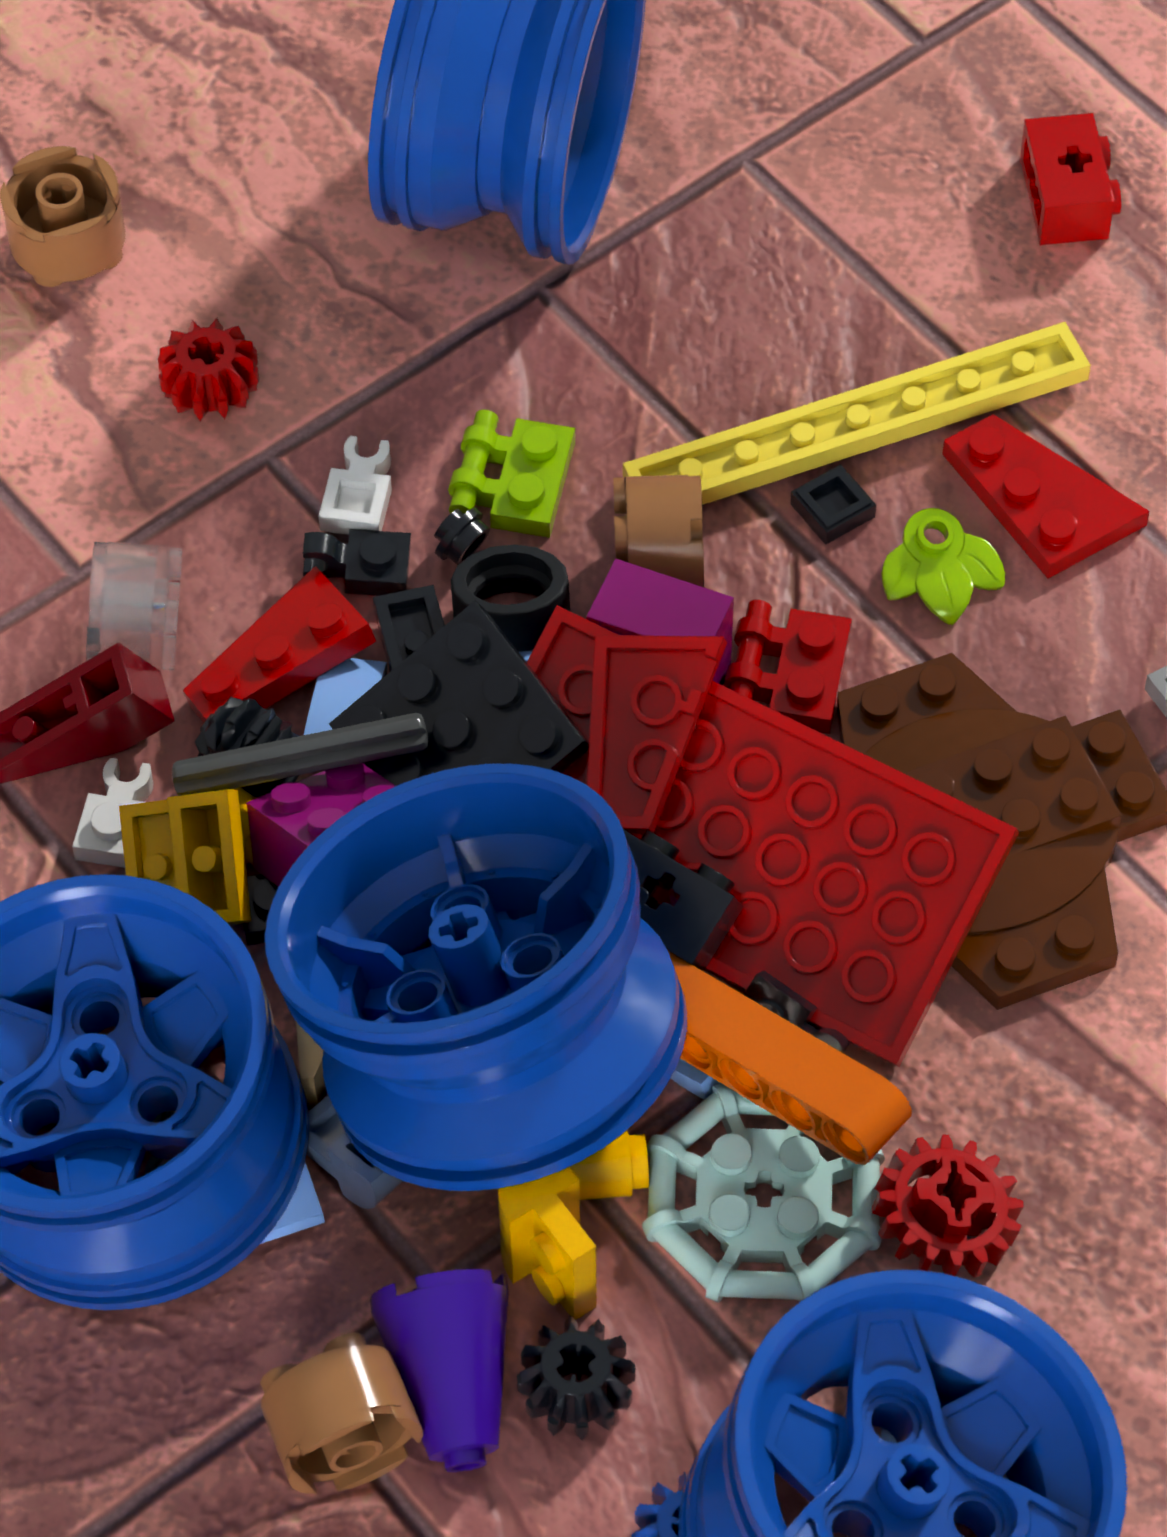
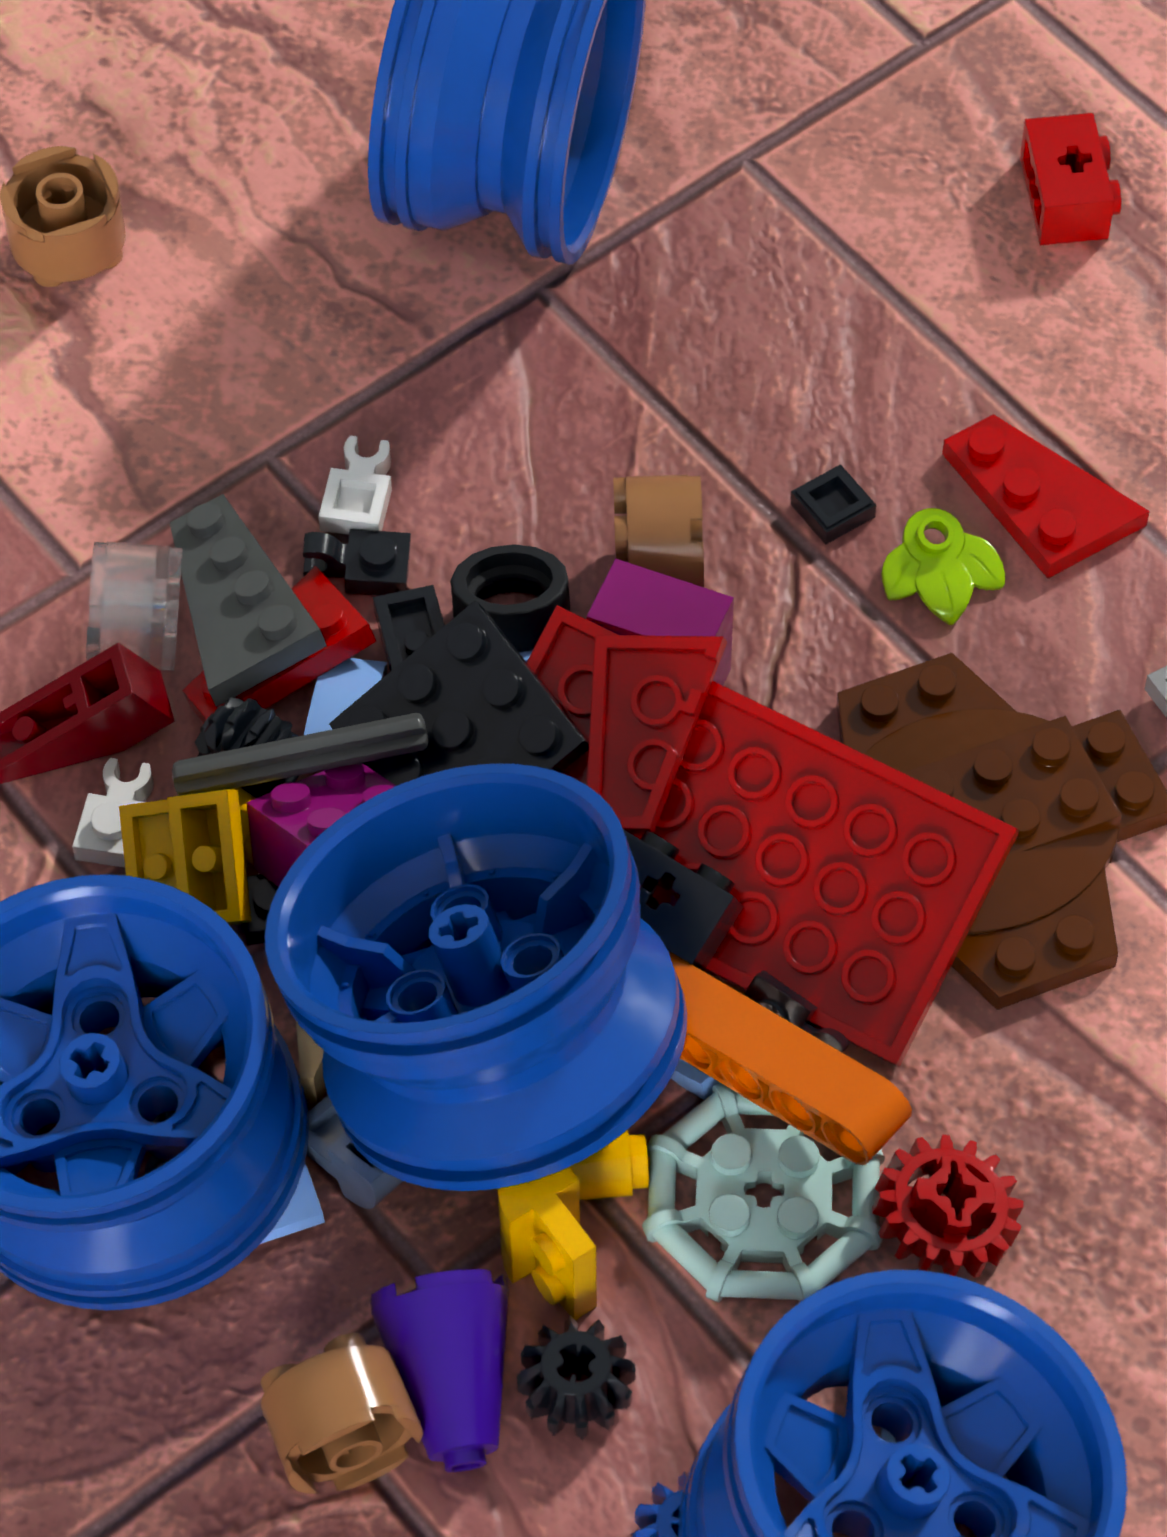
(208, 369): red gear -> none
(238, 602): none -> dark grey wing
(460, 535): black plate -> none
(531, 476): lime plate -> none
(809, 664): red plate -> none
(874, 414): light yellow plate -> none

